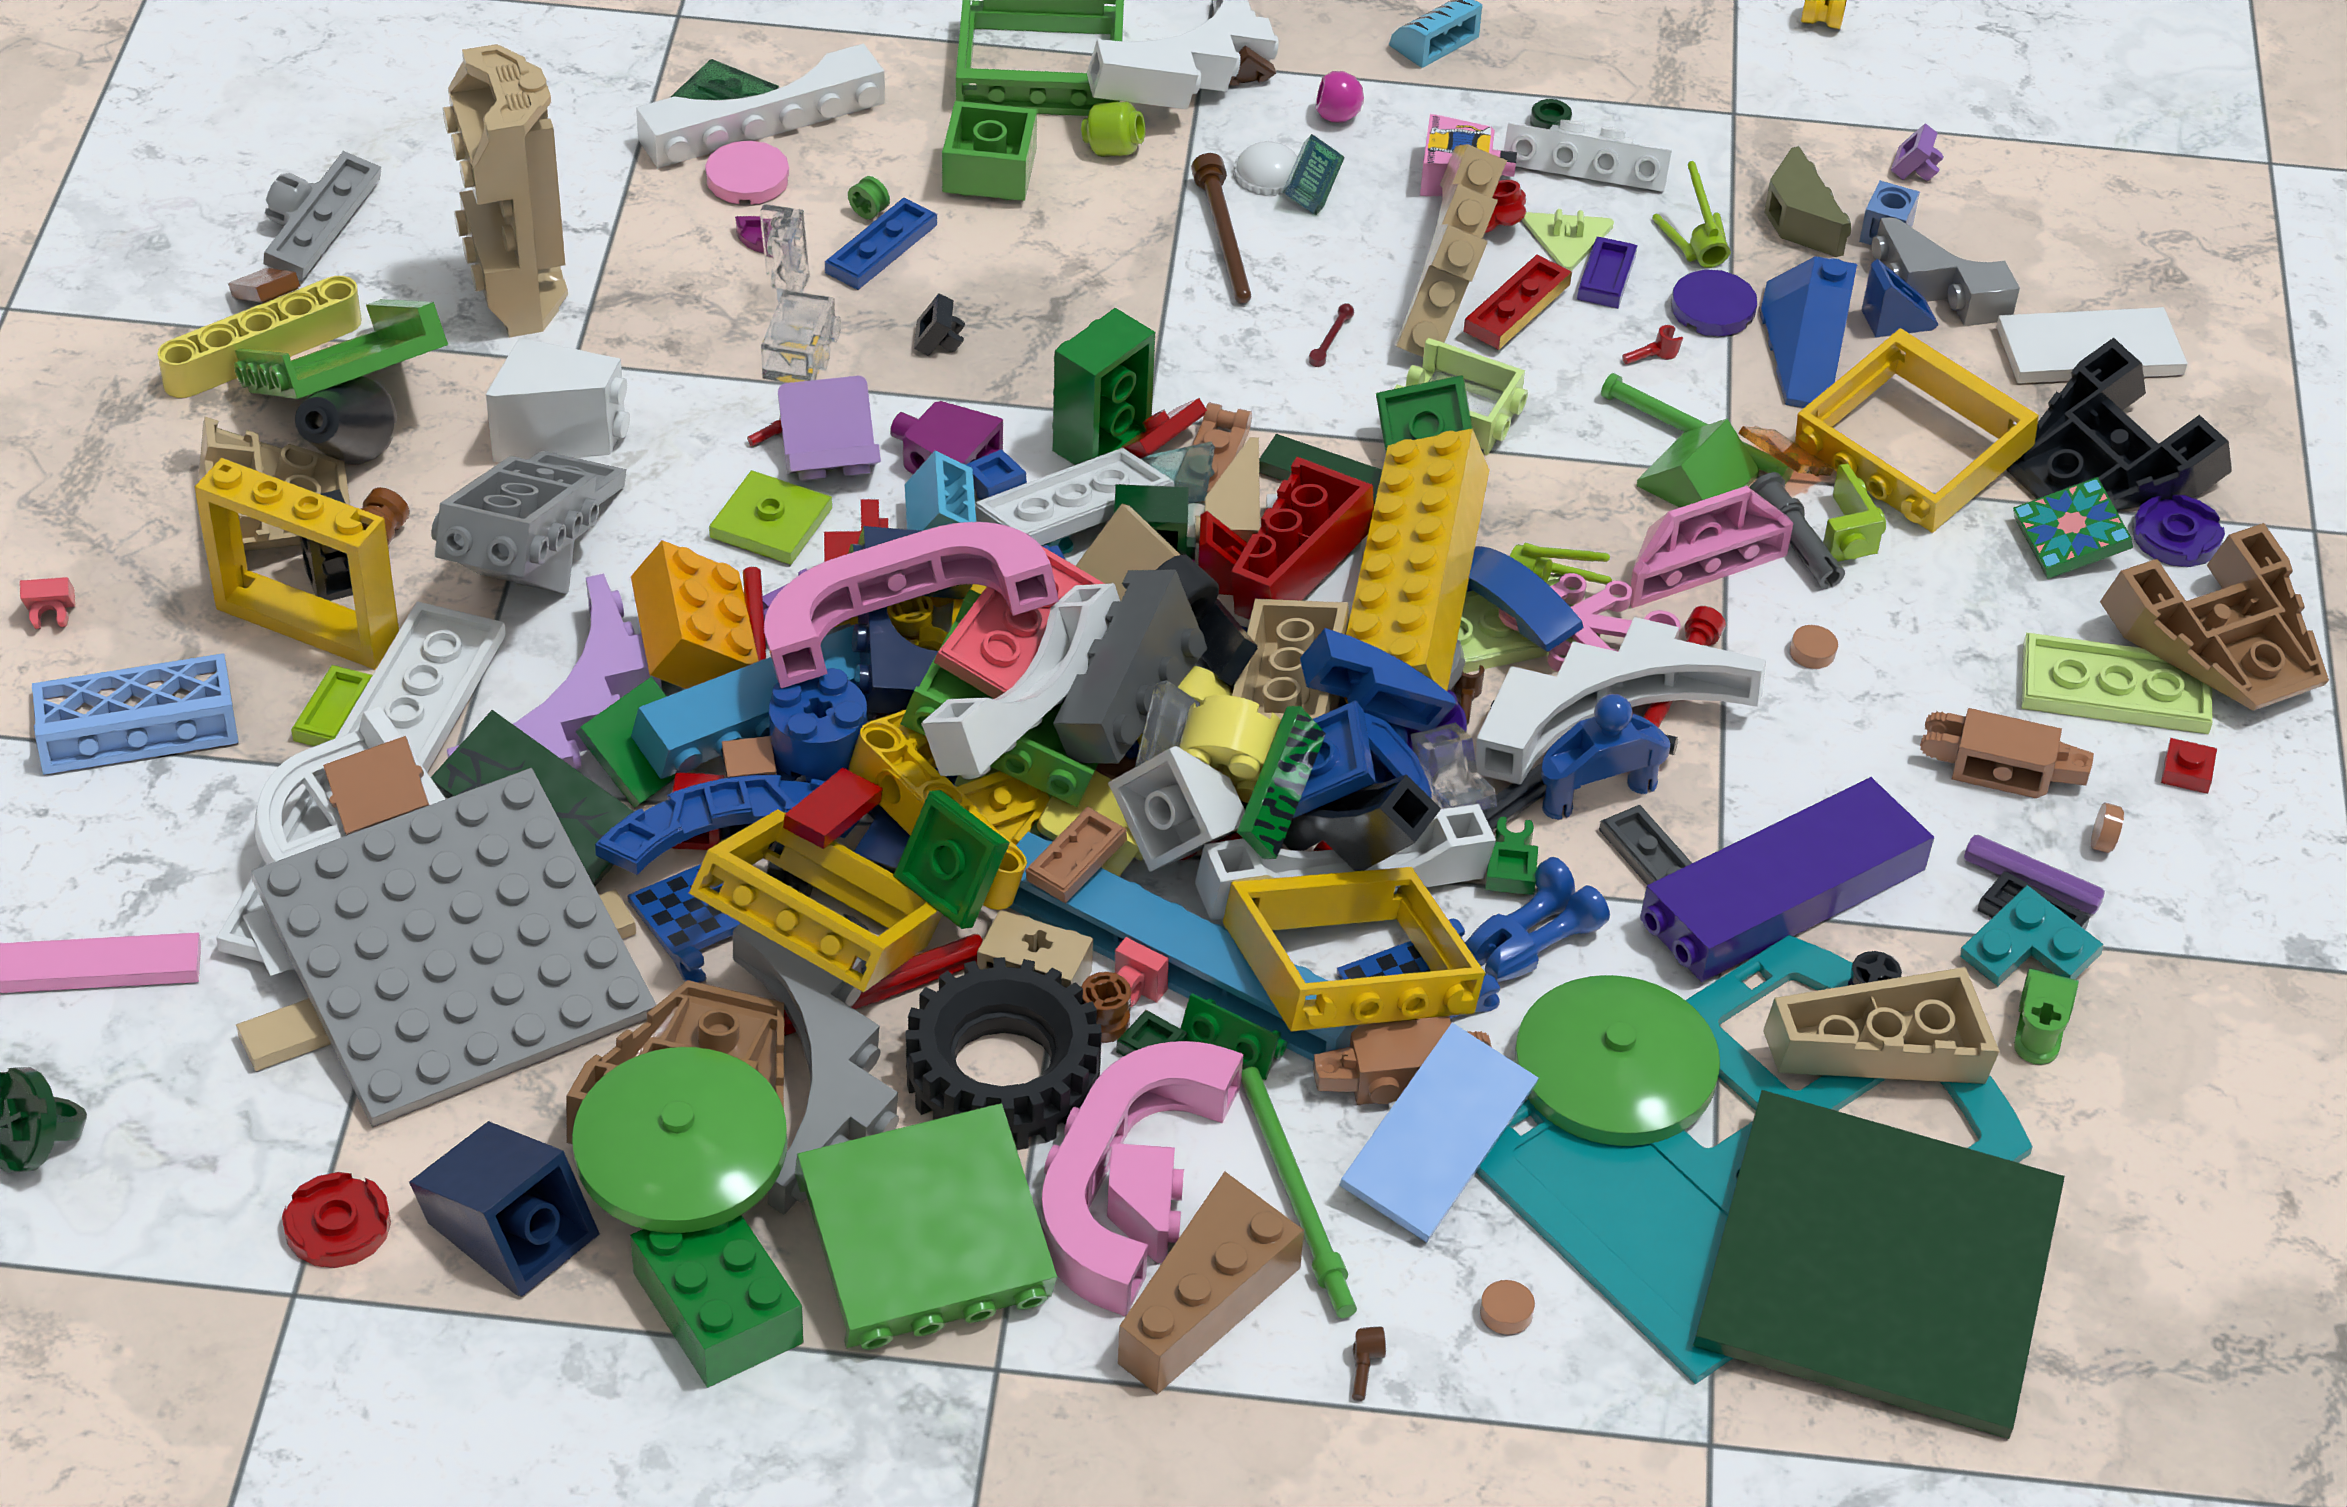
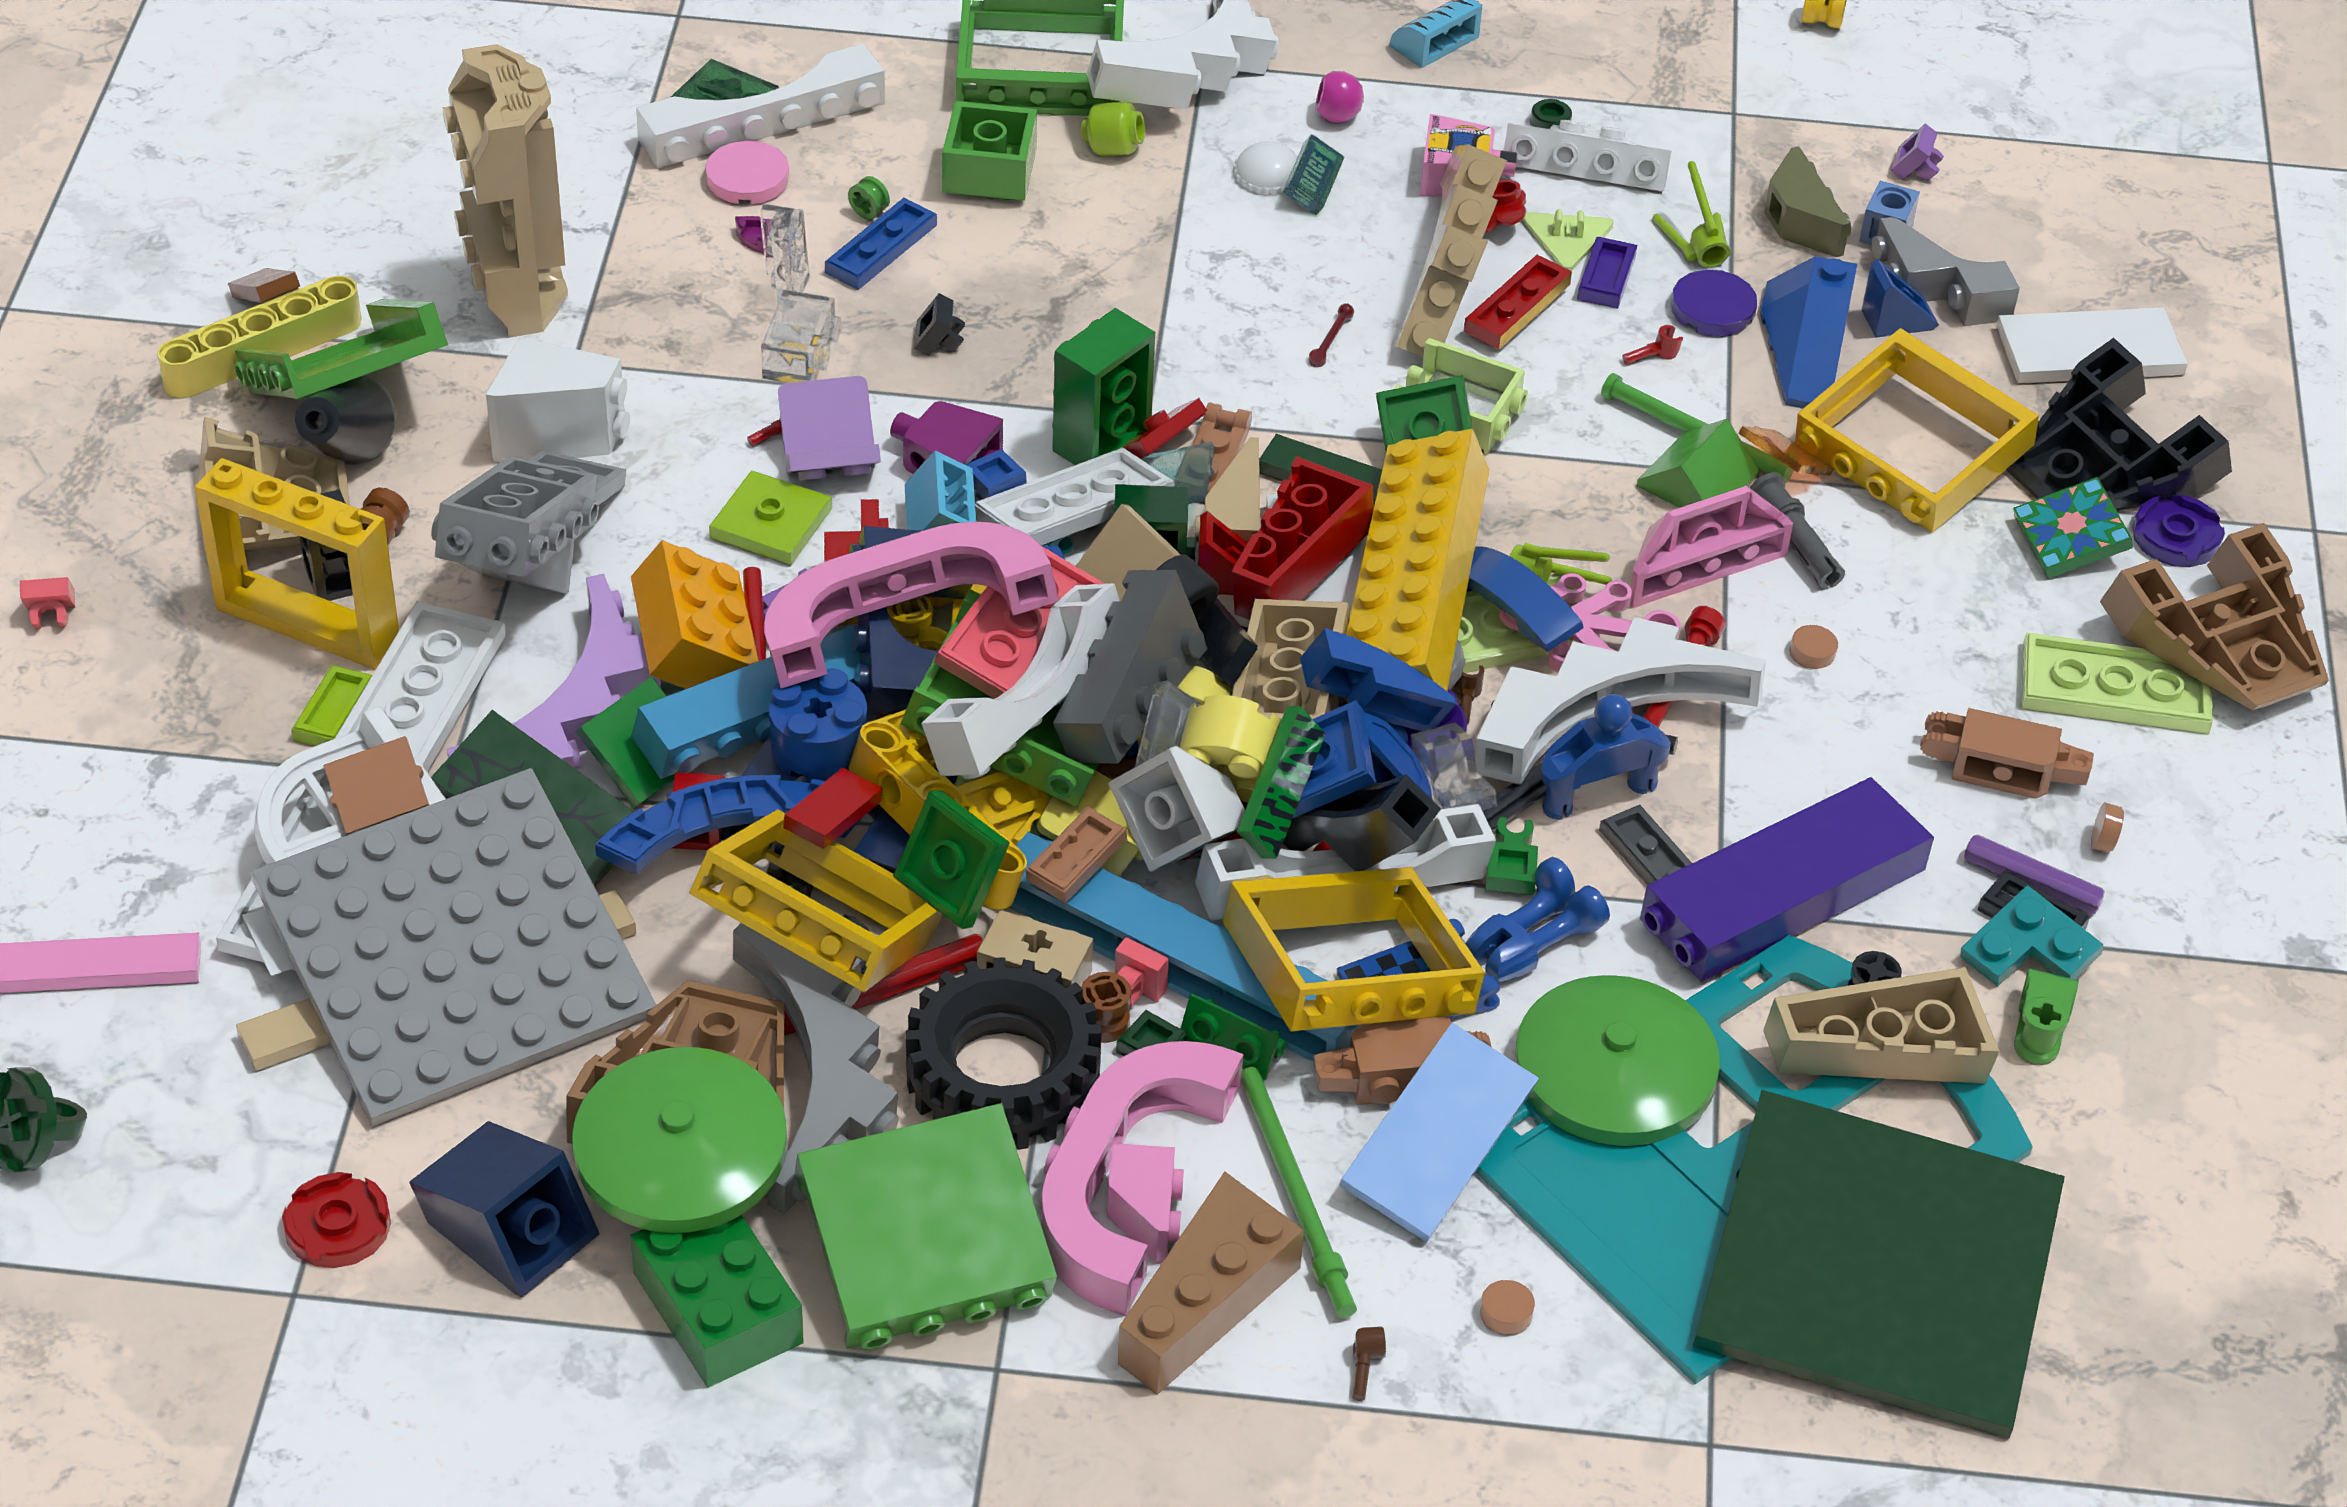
(125, 733): light blue fence -> none
(315, 211): light grey plate -> none
(682, 921): blue flag -> none
(748, 757): nougat tile -> none
(1210, 175): reddish brown piece -> none
(1252, 68): reddish brown tile -> none
(1863, 524): lime bracket -> none
(2189, 765): red plate -> none

